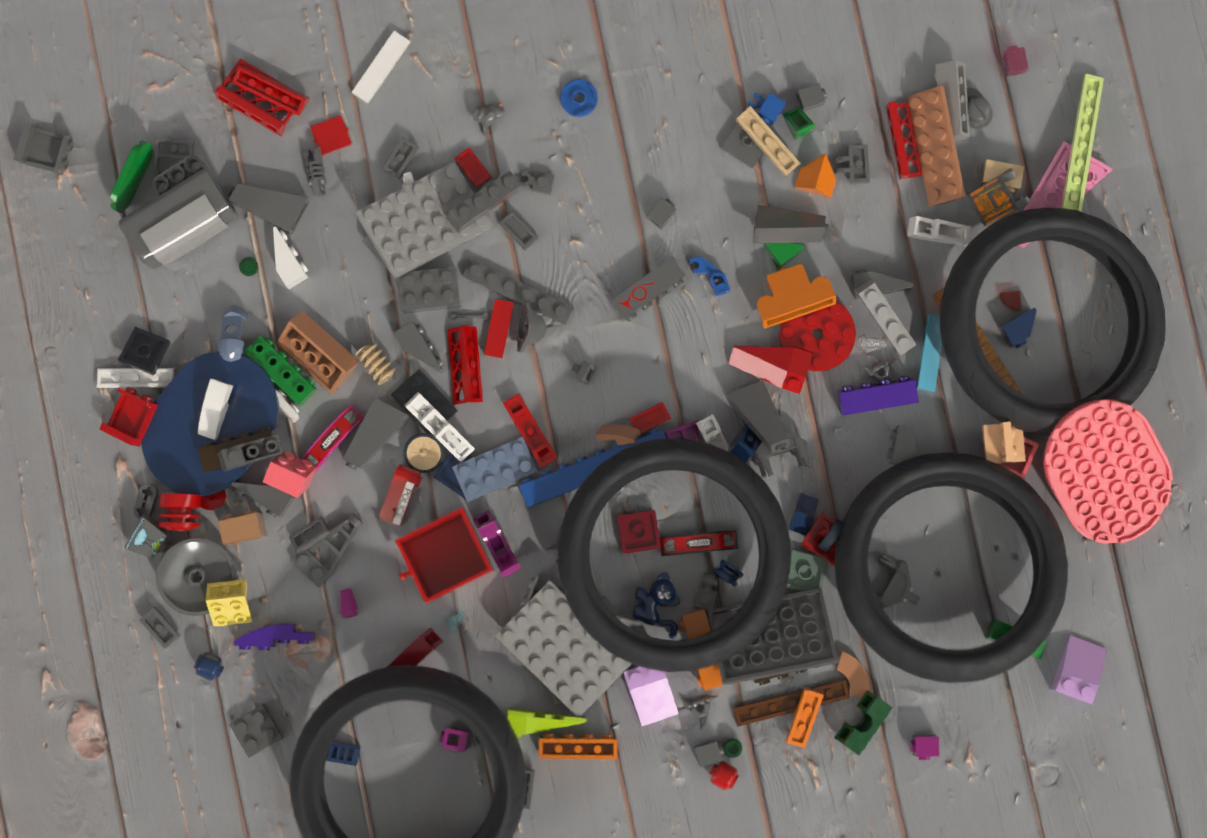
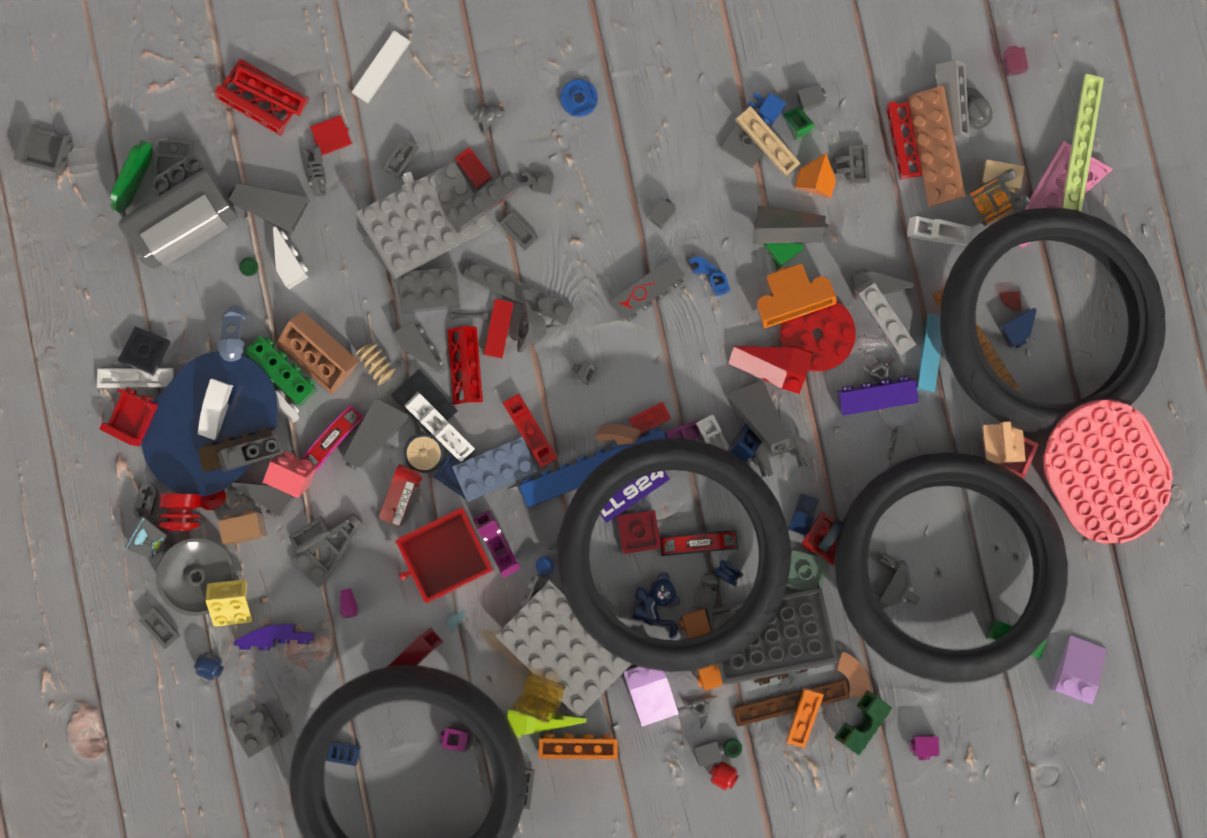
(540, 698): none -> clear yellow bracket
(545, 565): none -> blue plate
(632, 494): none -> dark purple brick

